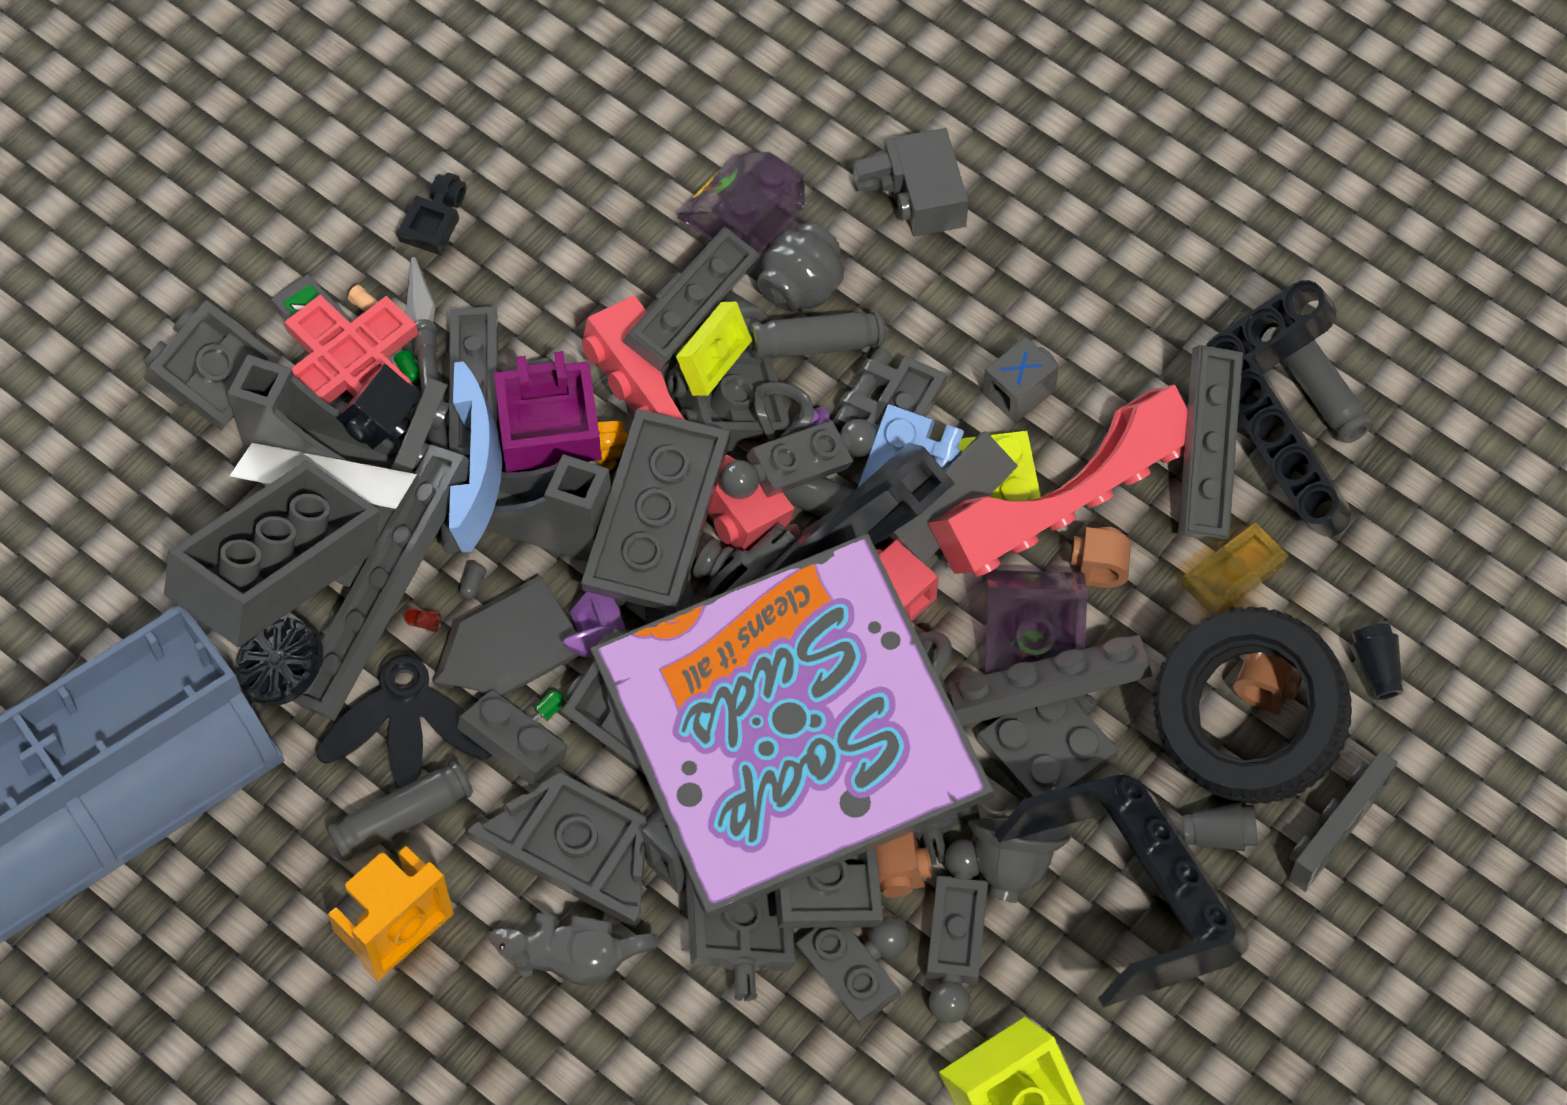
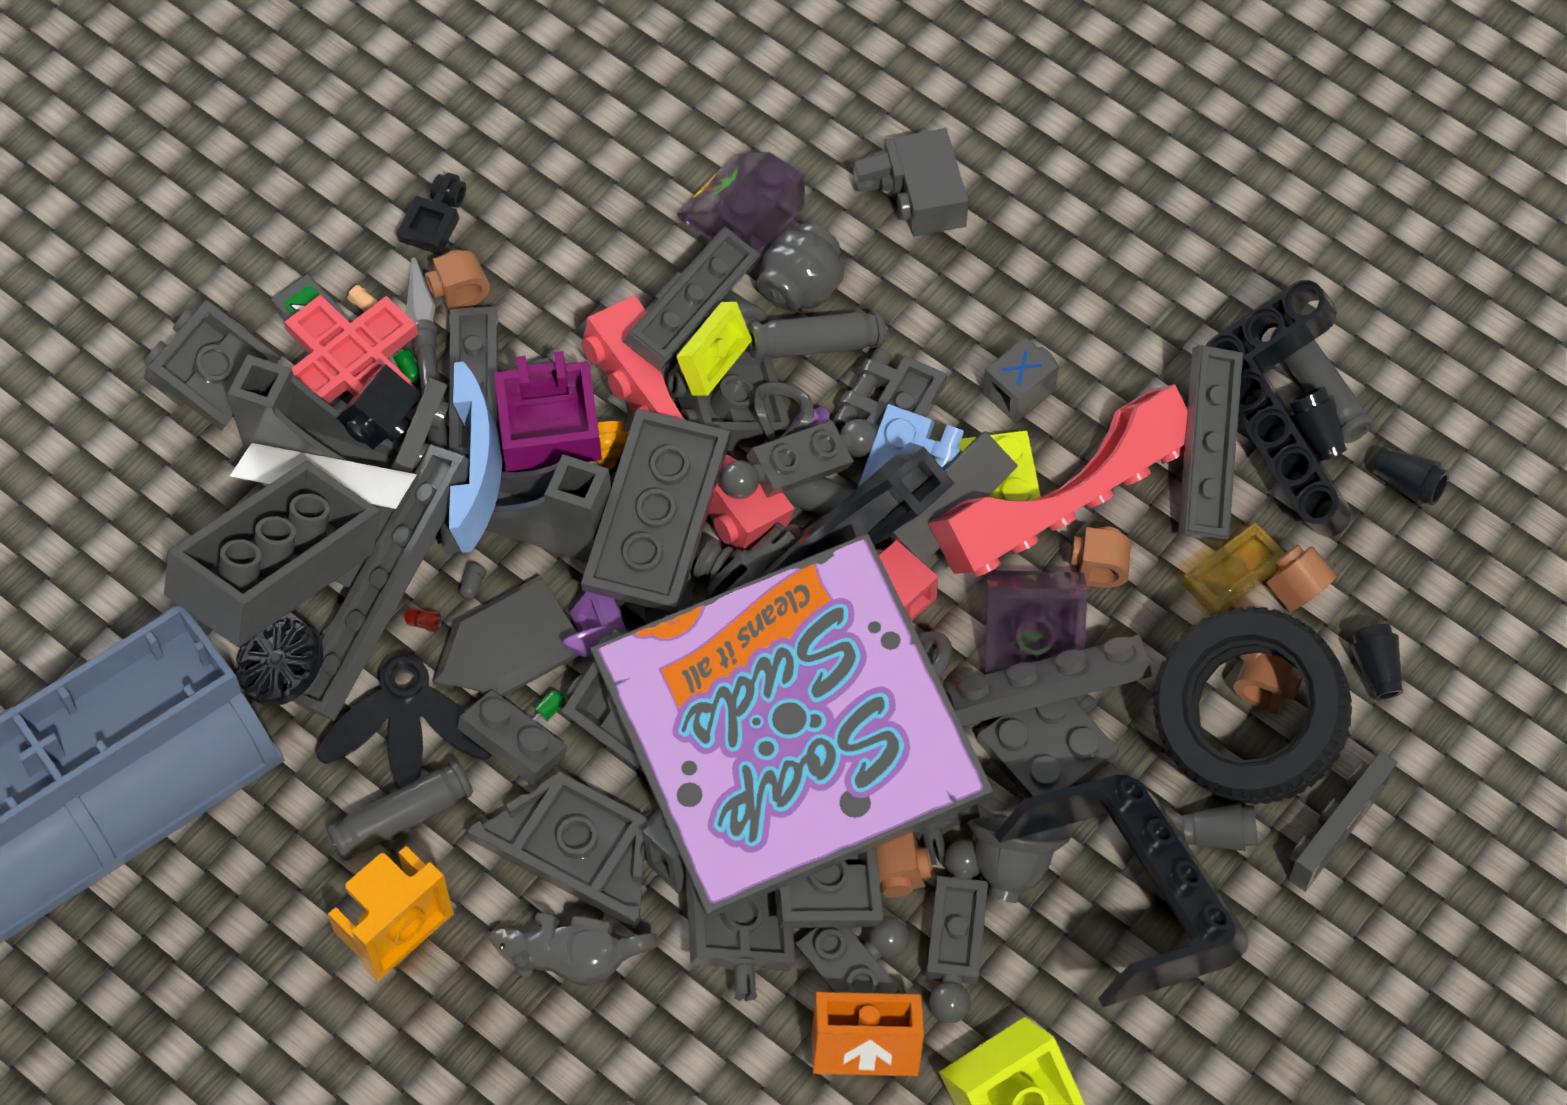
(458, 280): none -> nougat plate
(867, 1034): none -> orange brick
(1300, 577): none -> nougat plate
(1319, 422): none -> black cone
(1412, 475): none -> black cone

